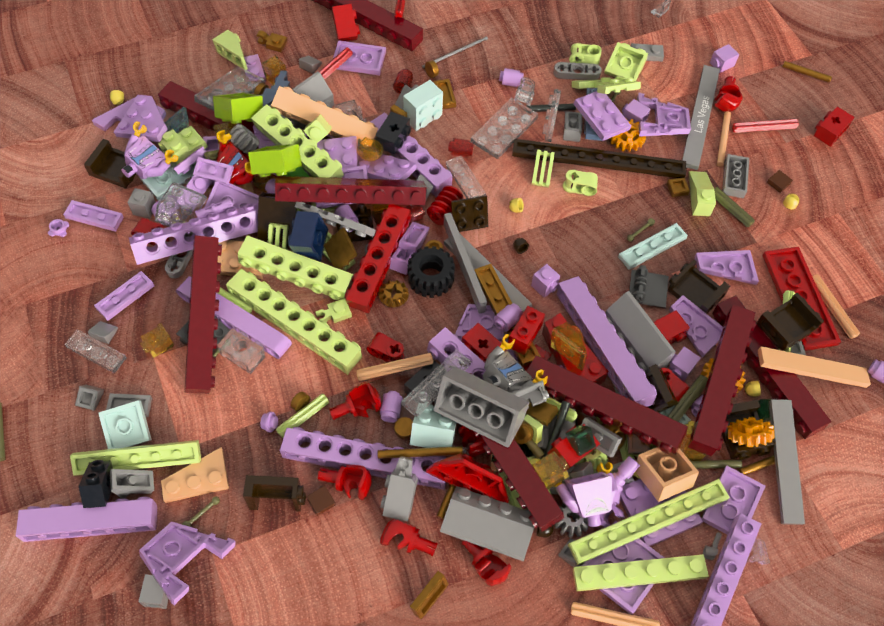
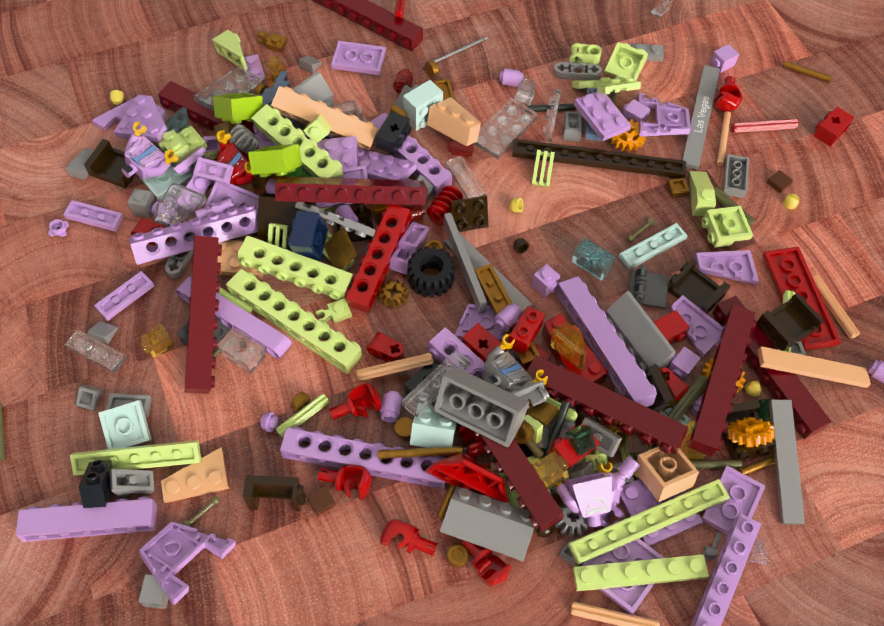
(76, 166): none -> light grey slope
(336, 62): axle -> none
(344, 22): red brick -> none
(369, 149): clear yellow hair -> none
(400, 491): light grey hinge -> none
(429, 595): pearl gold tile -> none
(454, 121): none -> light nougat wedge
(457, 555): none -> pearl gold tile
(582, 182): yellowish green piece -> none
(593, 259): none -> clear light blue brick
(726, 226): none -> yellowish green plate

